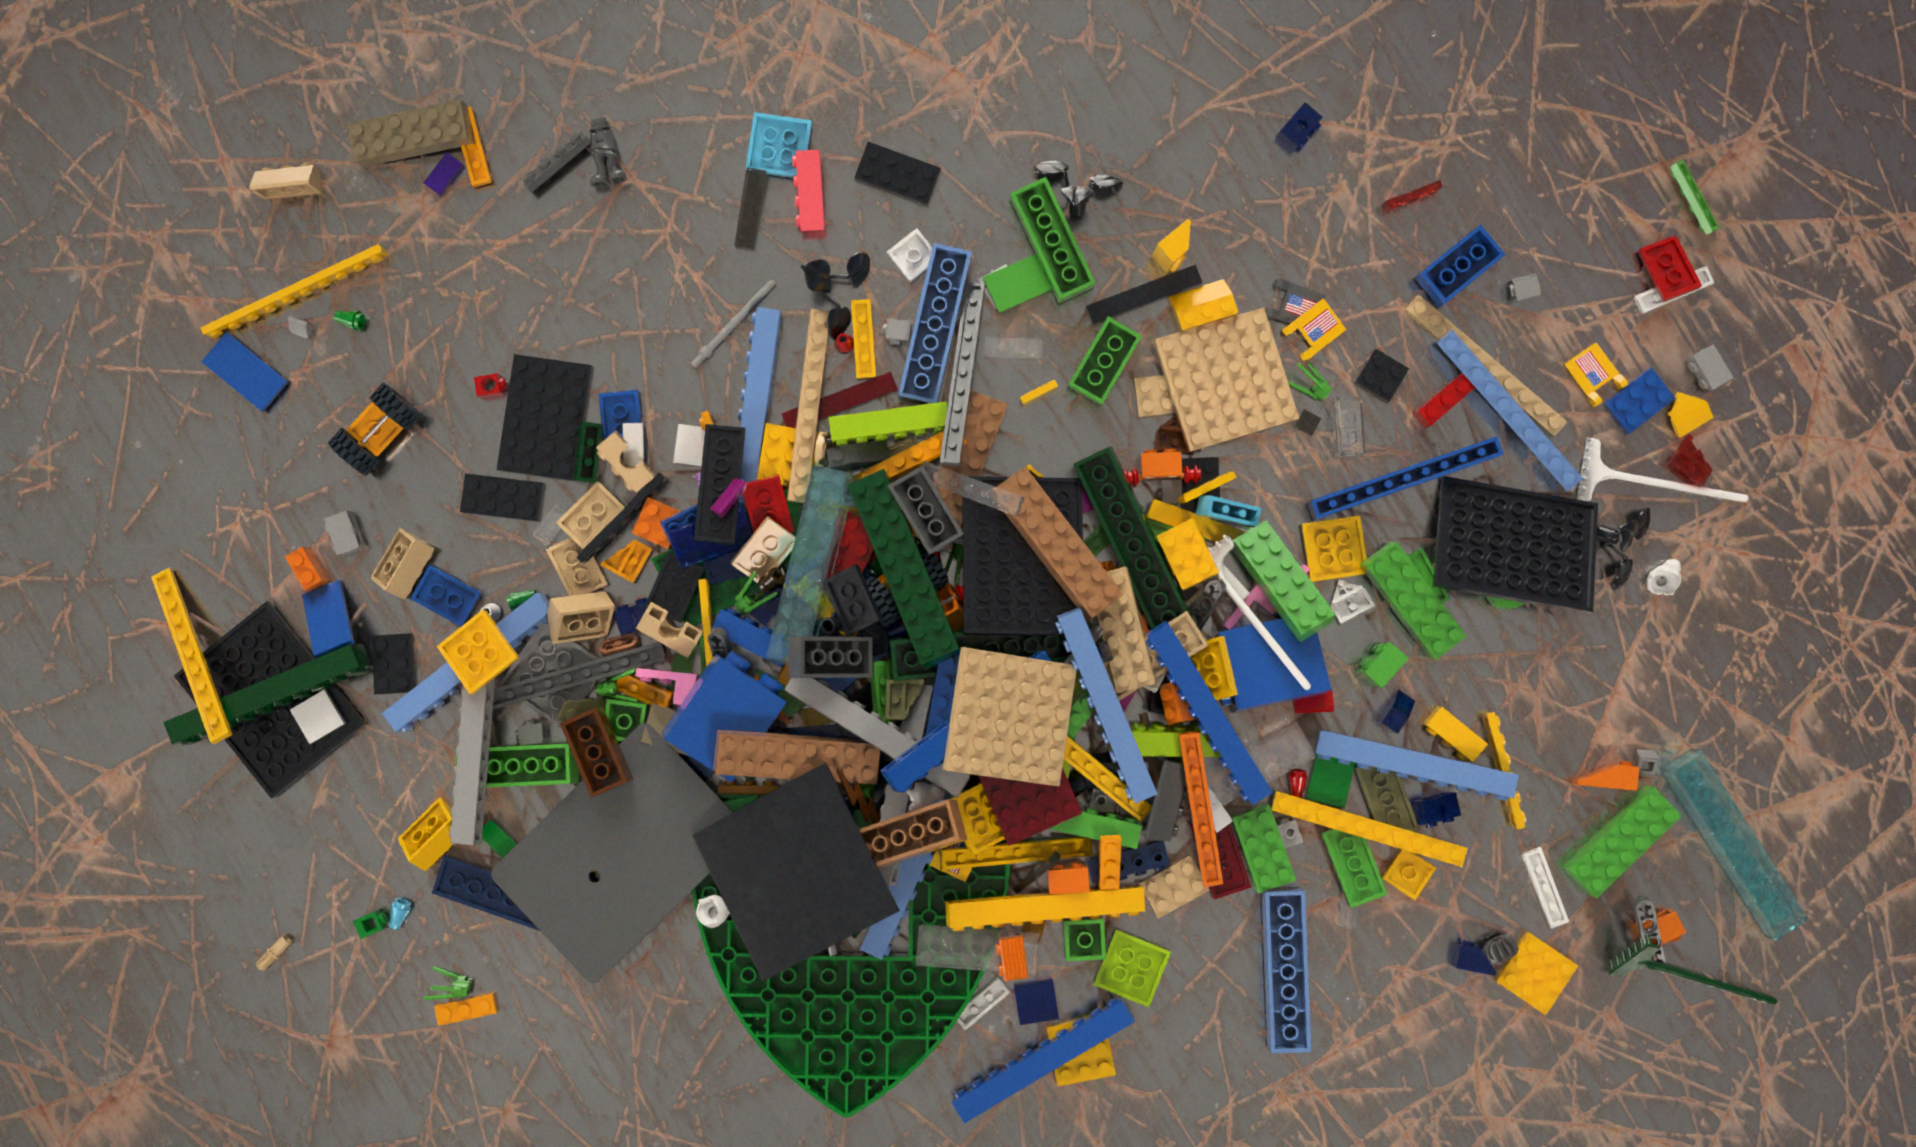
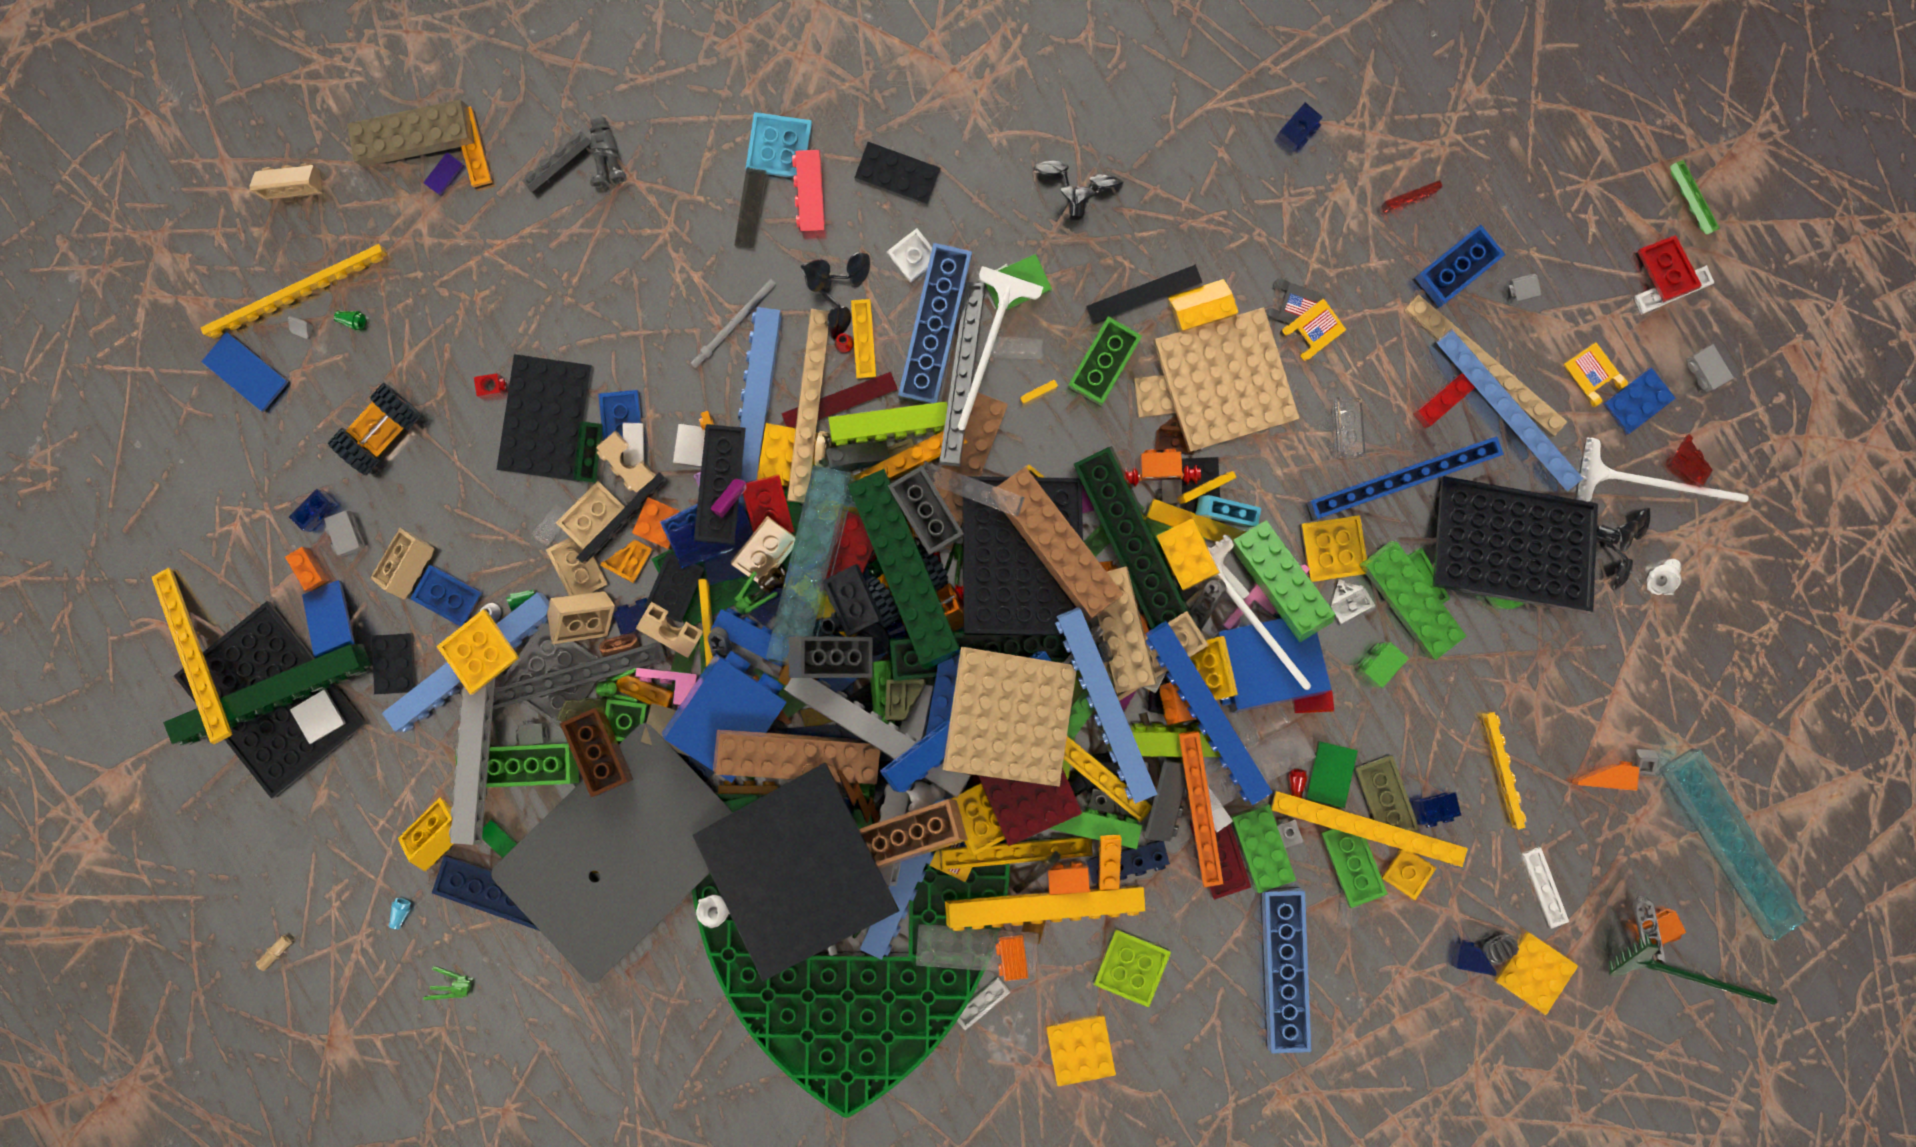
(313, 510): none -> clear blue brick
(365, 927): green brick -> none
(466, 1009): light orange plate -> none
(502, 497): black plate -> none
(897, 331): light grey brick -> none
(1007, 289): none -> white piece
(1036, 1001): clear blue tile -> none
(1042, 1060): blue brick -> none
(1052, 240): bright green brick -> none
(1084, 939): bright green brick -> none
(1172, 249): yellow slope -> none
(1174, 886): tan plate -> none
(1307, 422): clear smoke plate -> none
(1321, 387): bright green plant -> none
(1381, 375): black plate -> none
(1396, 712): clear blue slope -> none
(1417, 764): medium blue brick -> none
(1454, 734): yellow brick -> none
(1621, 841): bright green brick -> none
(1688, 413): yellow slope -> none

